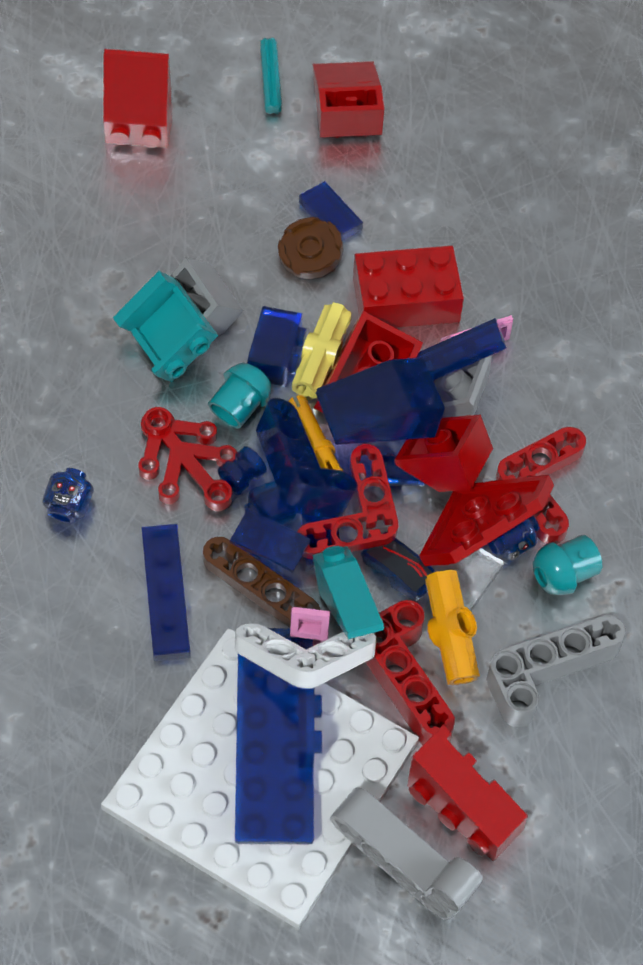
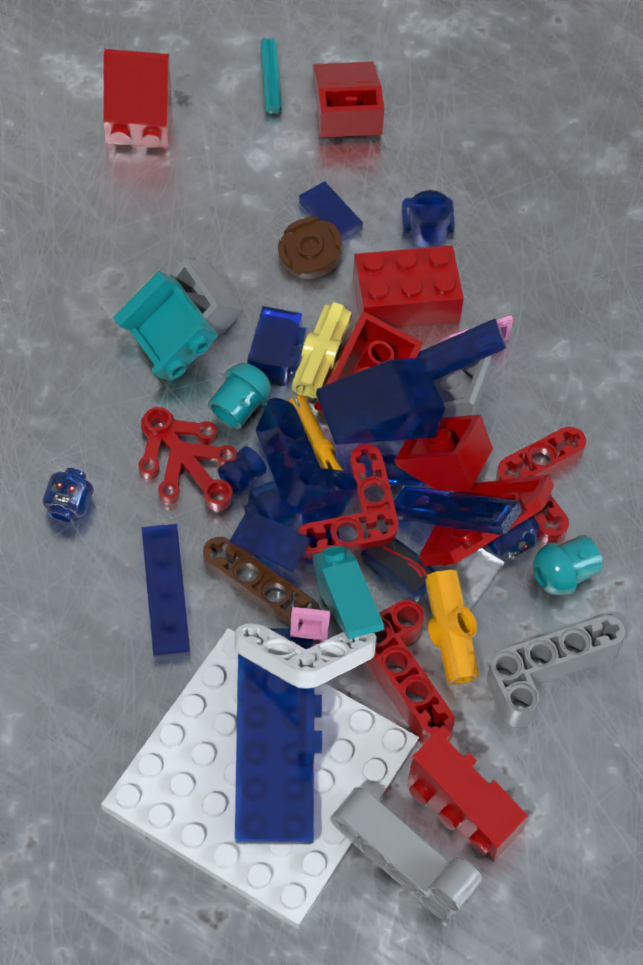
(429, 218): none -> clear blue piece
(456, 510): none -> clear blue tile

